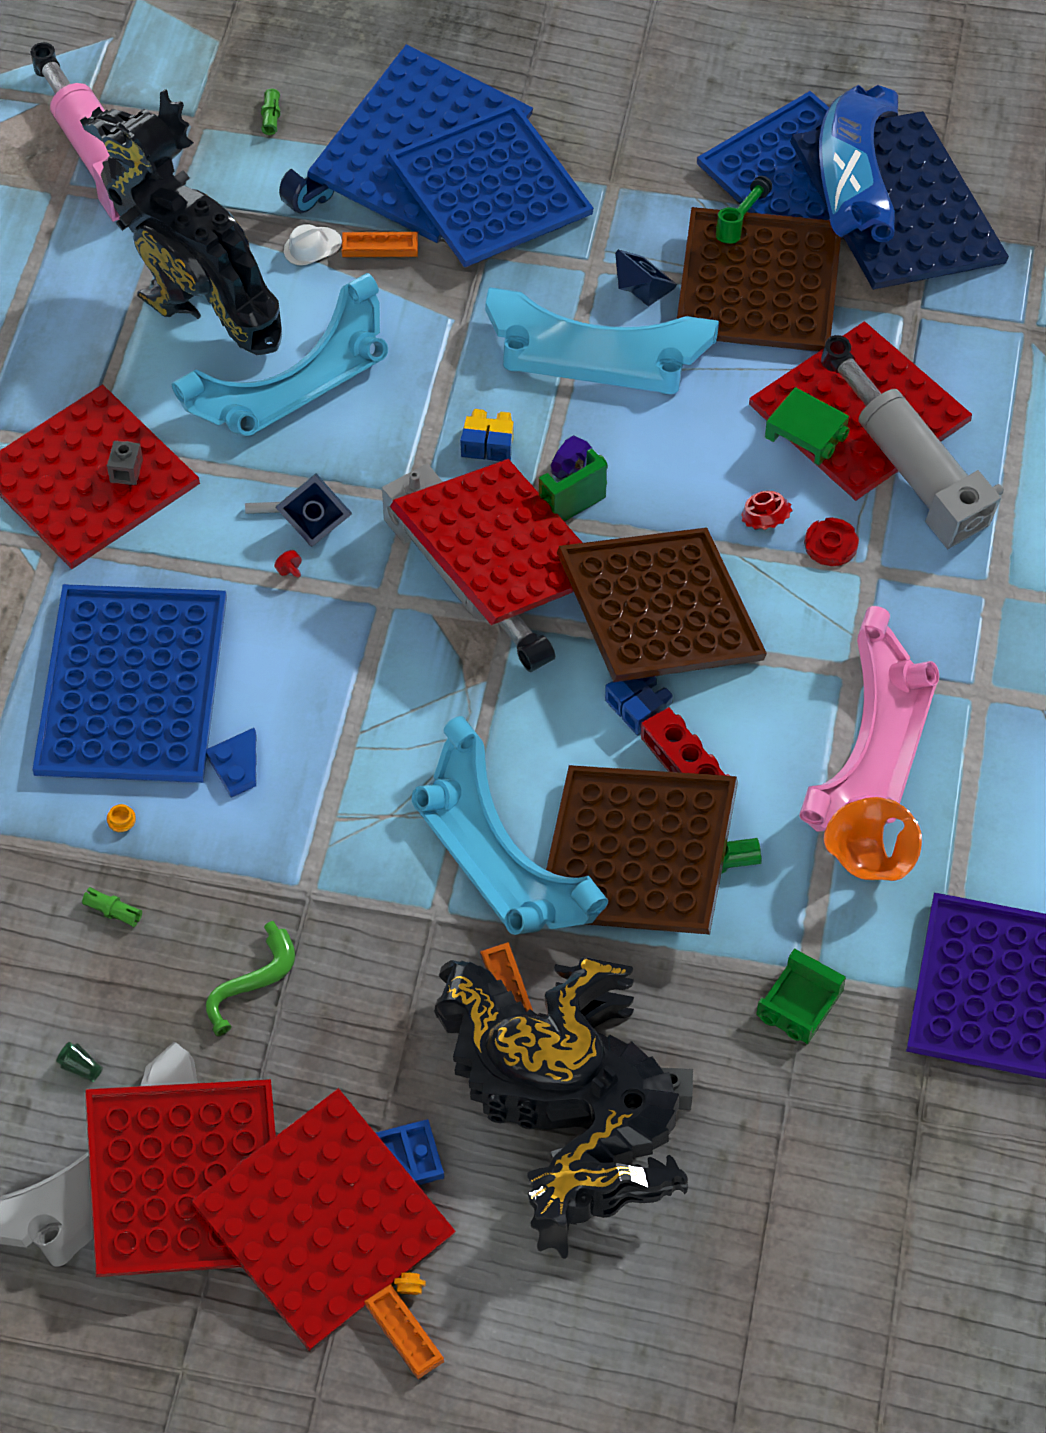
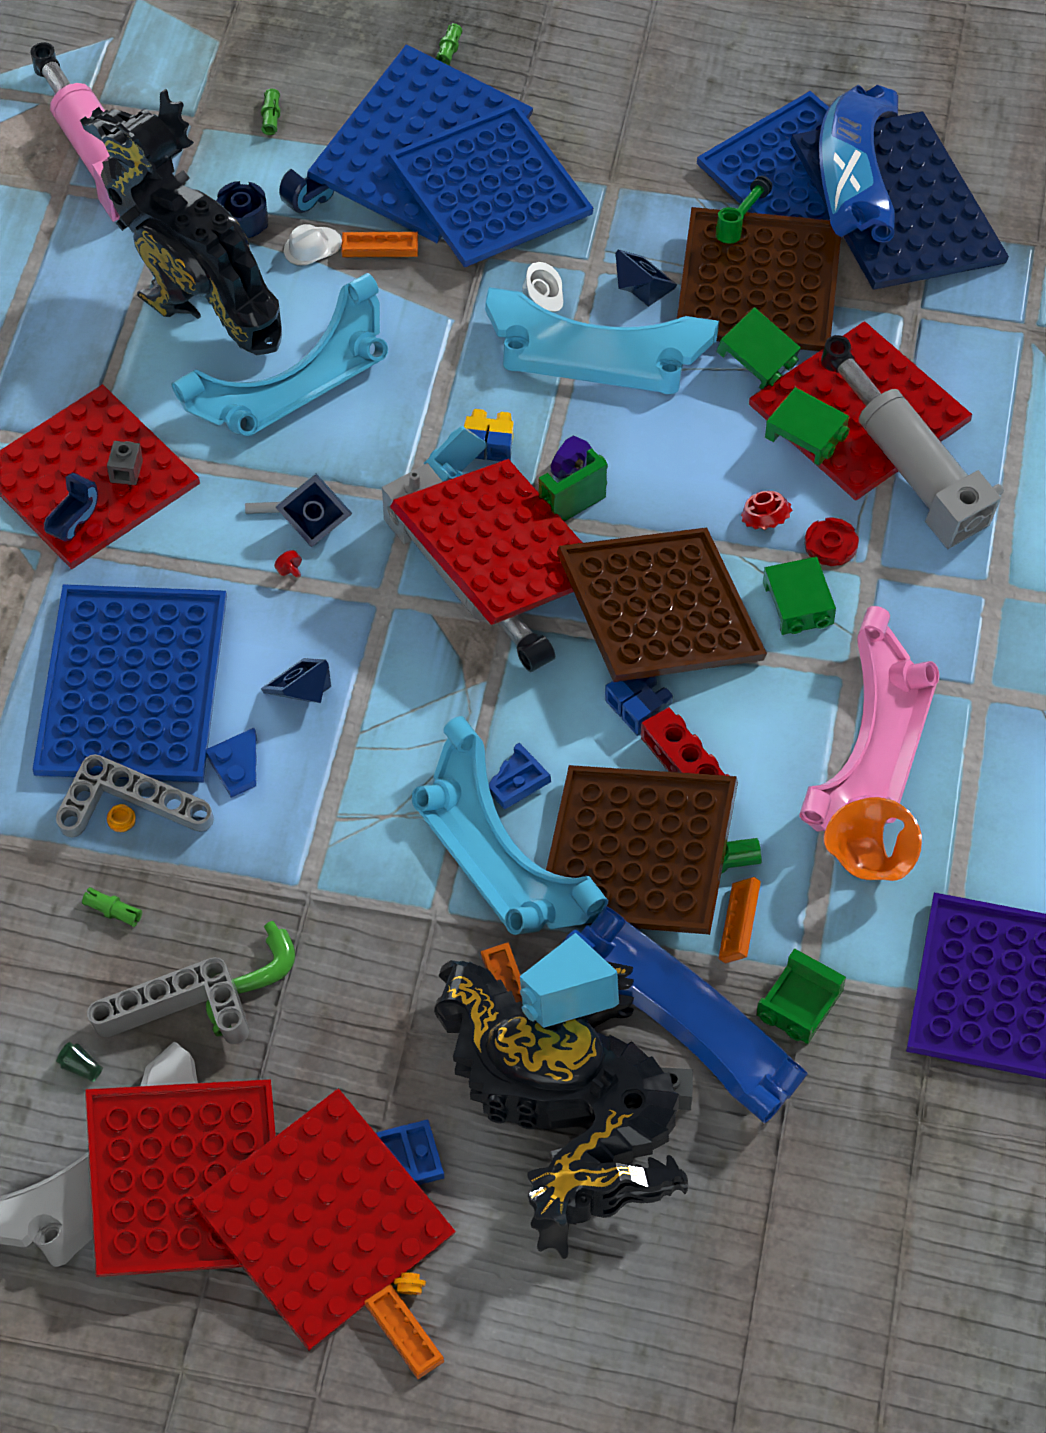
(73, 509): none -> dark blue animal
(130, 792): none -> light grey beam
(174, 1000): none -> light grey beam
(246, 205): none -> dark blue brick
(302, 681): none -> dark blue slope
(449, 44): none -> bright green pin
(455, 453): none -> medium azure bracket
(518, 778): none -> blue wing
(544, 286): none -> white piece
(568, 984): none -> medium azure slope
(698, 1016): none -> blue panel
(739, 920): none -> orange plate
(760, 347): none -> green panel
(800, 595): none -> green panel

